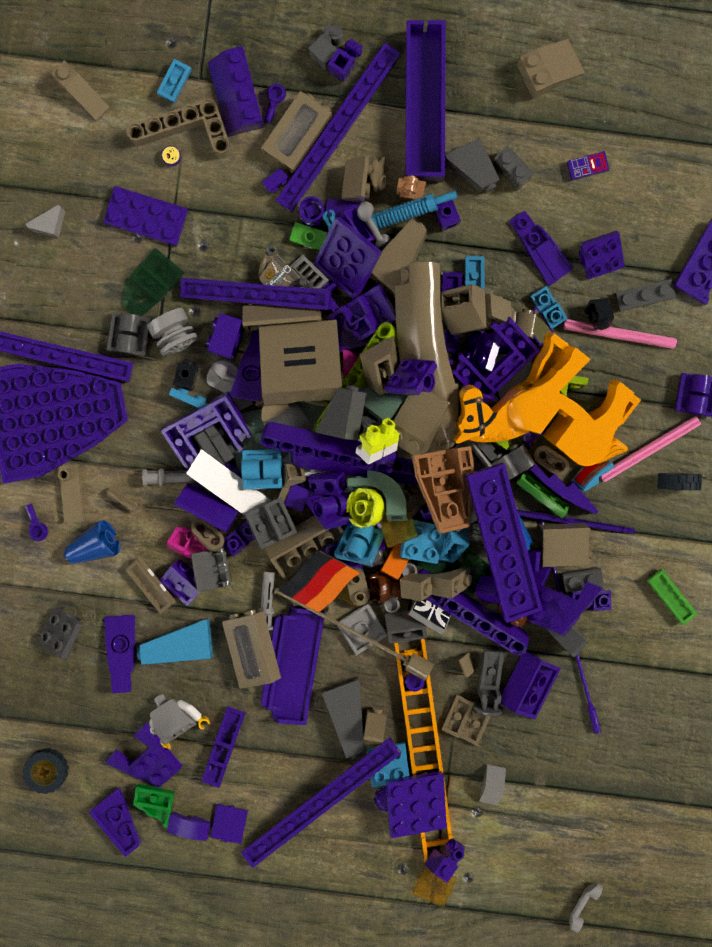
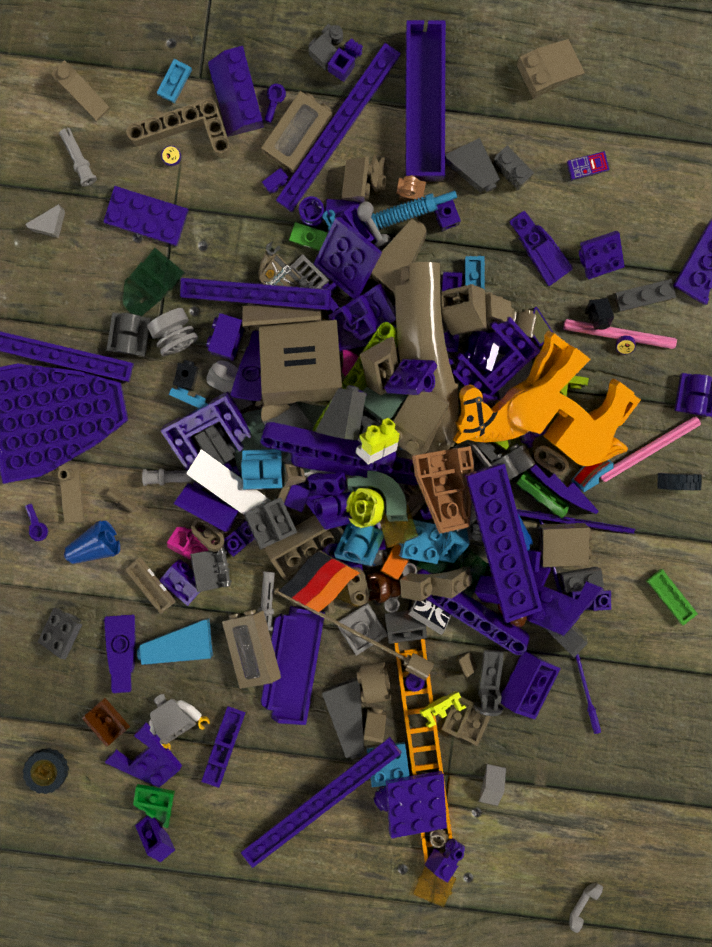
(80, 165): none -> light grey pin
(105, 722): none -> reddish brown bracket
(116, 821): dark purple wing -> none
(154, 839): none -> dark purple slope
(191, 828): dark purple slope -> none
(229, 823): dark purple piece -> none
(374, 683): none -> dark tan brick
(438, 838): none -> dark tan plate
(439, 706): none -> neon yellow piece
(548, 306): dark azure slope -> none
(625, 344): none -> tile

